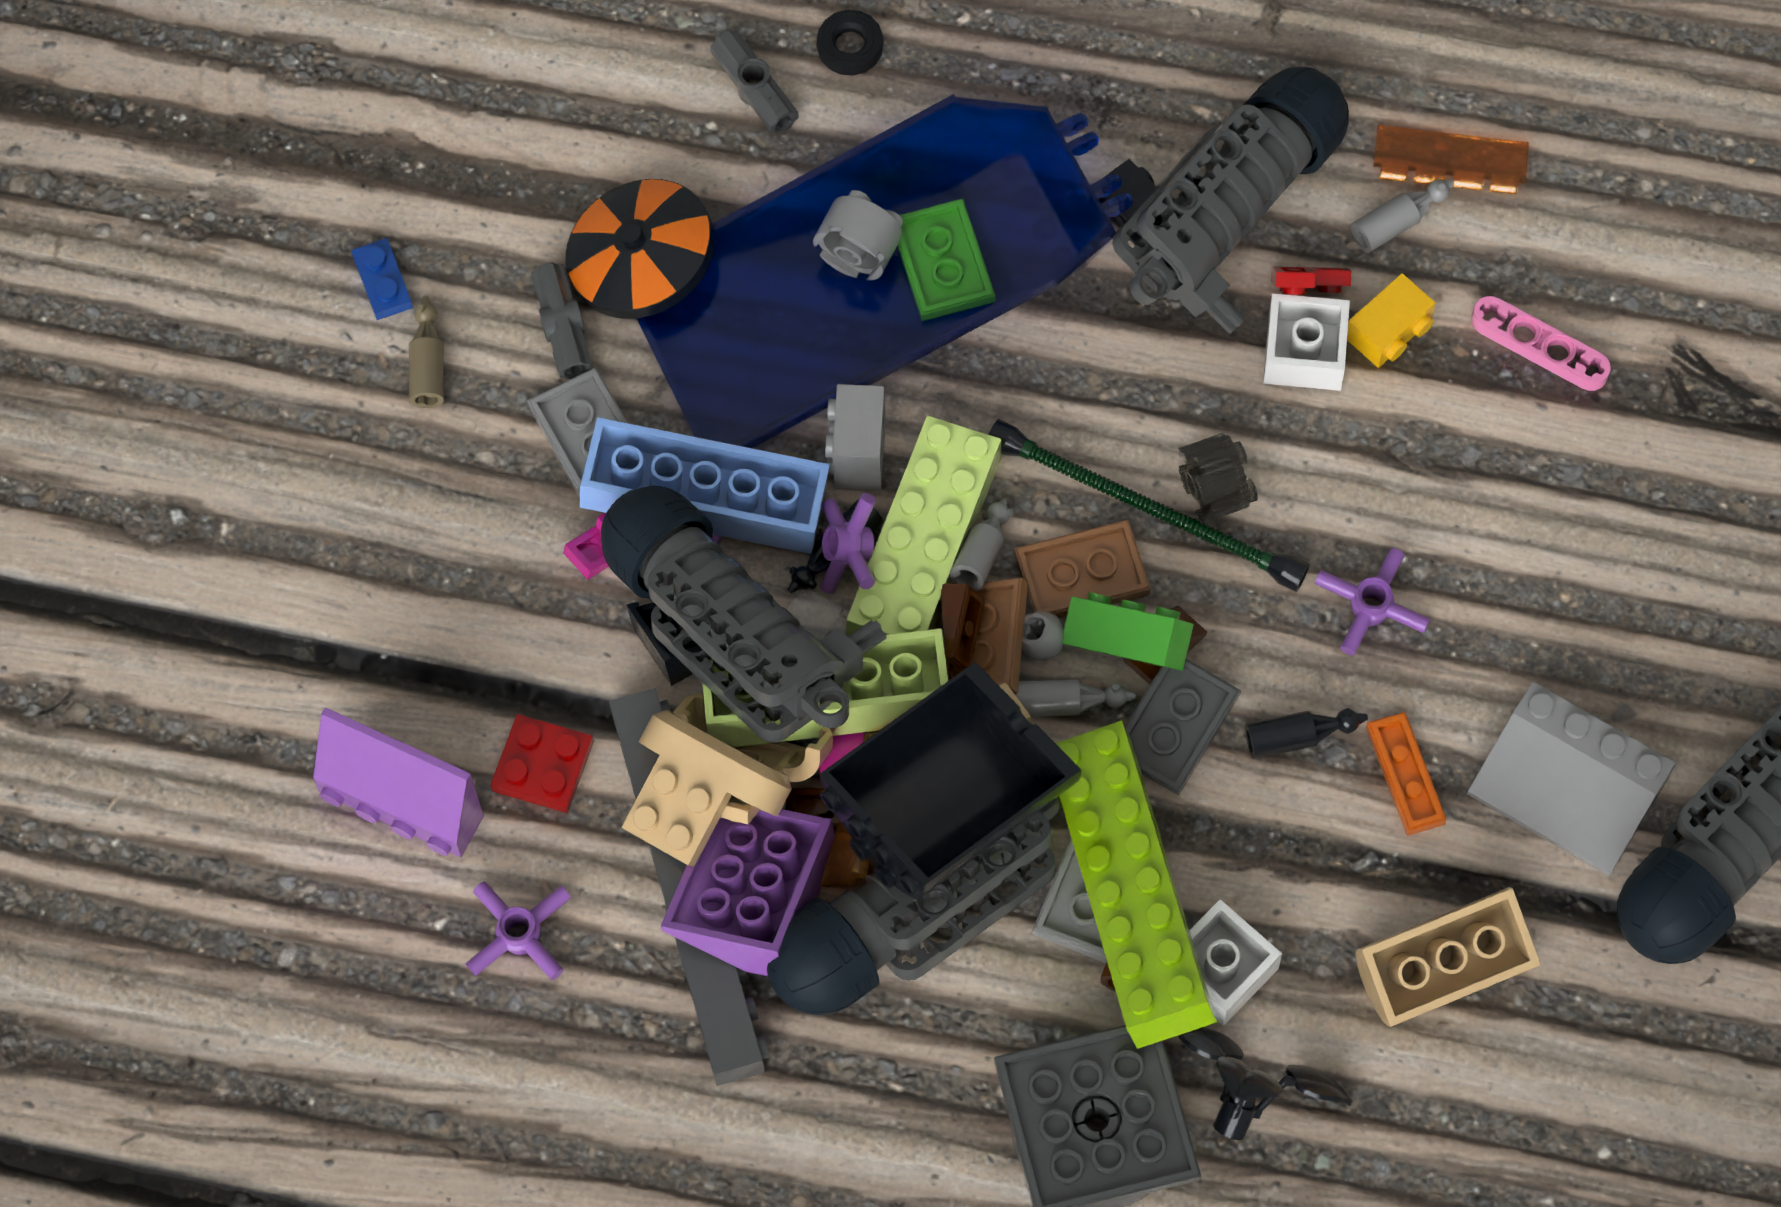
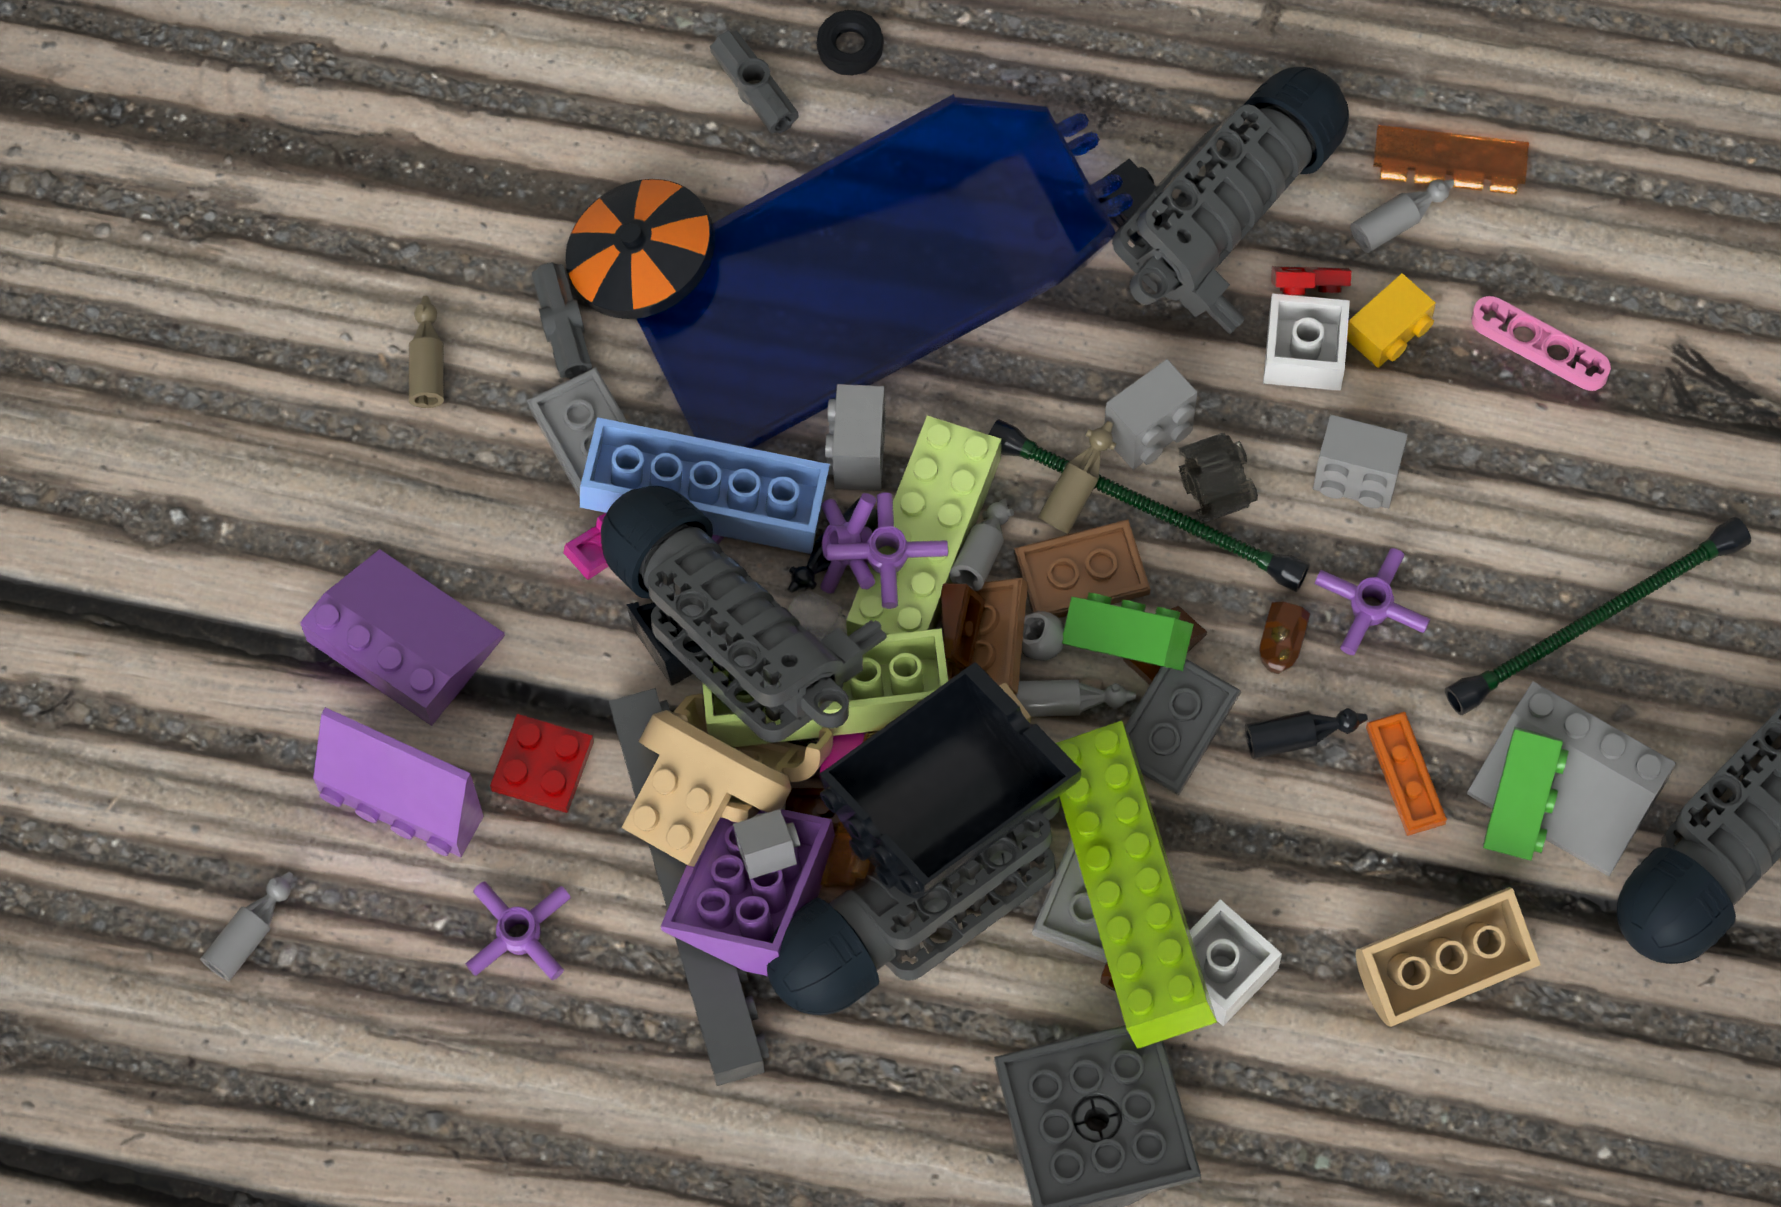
(245, 930): none -> light grey wheel
(382, 279): blue plate -> none
(401, 635): none -> medium lavender slope
(766, 843): none -> light grey brick
(858, 236): light grey brick -> none
(885, 564): none -> medium lavender bar
(943, 260): bright green tile -> none
(1077, 481): none -> dark tan wheel
(1151, 414): none -> light grey brick
(1246, 1084): black plant -> none
(1283, 636): none -> reddish brown rock
(1359, 462): none -> light grey brick
(1471, 691): none -> dark green hose
(1525, 794): none -> bright green brick

